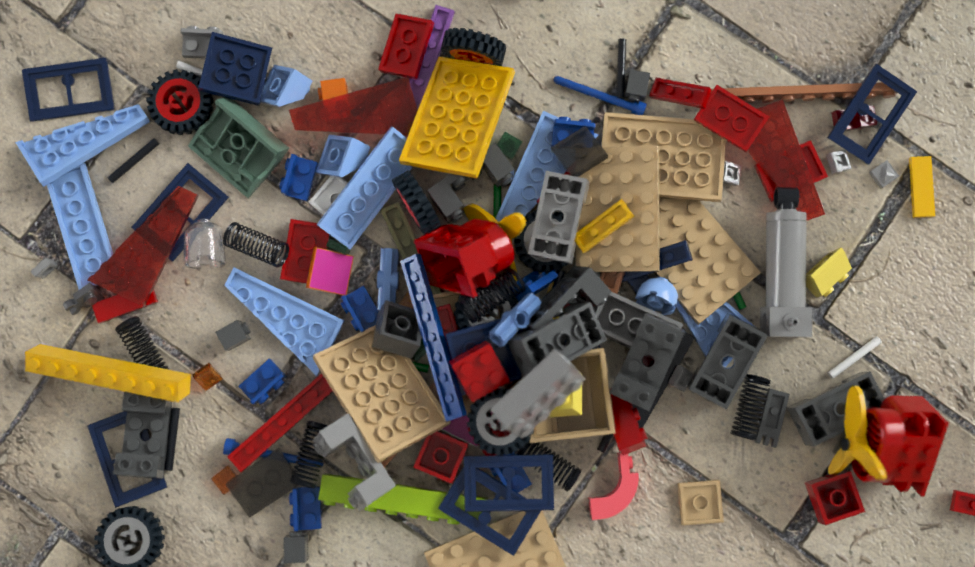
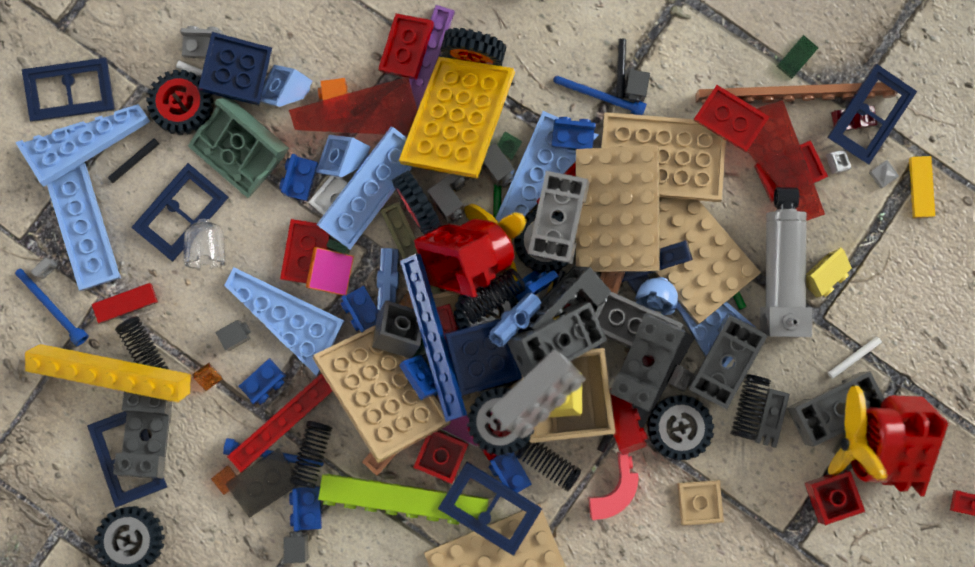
(77, 335): none -> blue piece
(84, 297): flat silver plate -> none
(142, 256): clear red wing -> none
(172, 436): black bar -> none
(273, 256): black piece -> none
(347, 433): light grey plate -> none
(419, 376): none -> blue bracket
(479, 371): red brick -> none
(508, 472): dark blue door -> none
(579, 152): clear smoke tile -> none
(603, 226): yellow tile -> none
(680, 93): red tile -> none
(685, 448): none -> wheel
(731, 173): light grey tile -> none
(797, 56): none -> clear green tile

